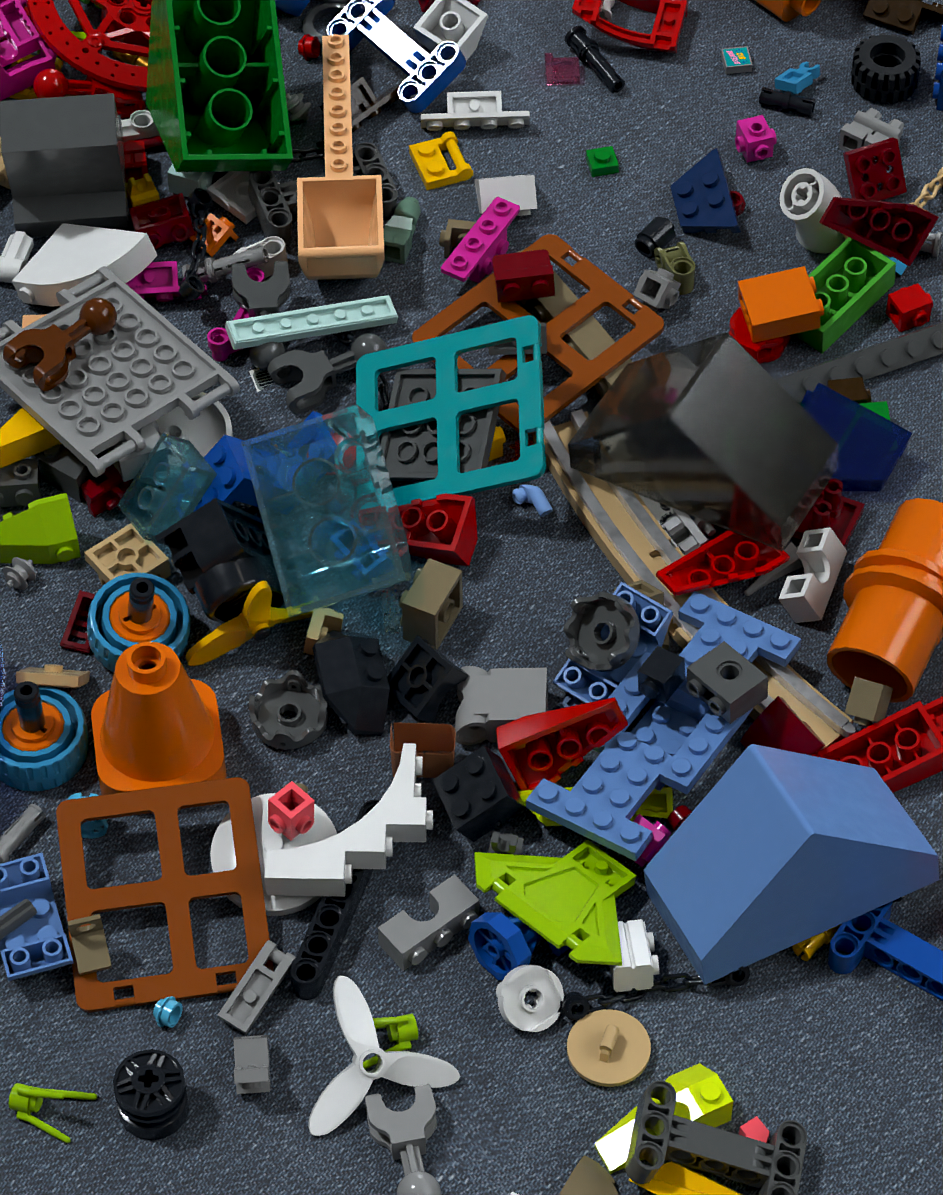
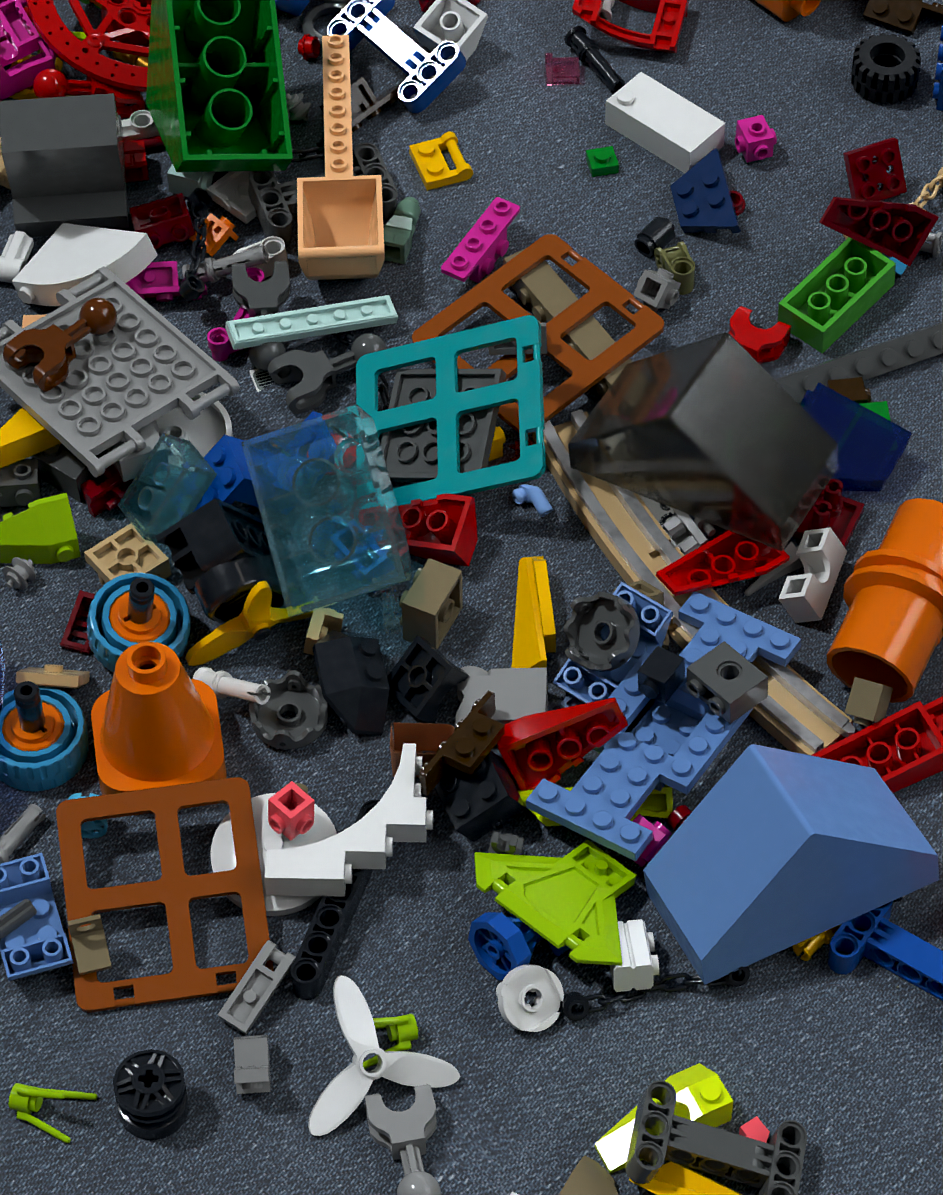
(141, 191): yellow tile -> none
(167, 1012): medium azure plate -> none
(225, 685): none -> white pin
(411, 940): light grey arch -> none
(453, 235): dark tan bracket -> none
(466, 746): none -> dark brown bracket
(474, 109): white bracket -> none
(515, 189): white slope -> none
(523, 275): dark red bracket -> none
(533, 615): none -> yellow wedge
(608, 1048): tan shield -> none
(664, 122): none -> white brick
(736, 60): tile -> none
(780, 304): orange brick -> none
(782, 729): dark red brick -> none
(787, 101): black pin -> none
(797, 79): dark azure plate -> none
(804, 201): white brick -> none
(868, 129): light grey hips -> none
(909, 307): red brick -> none

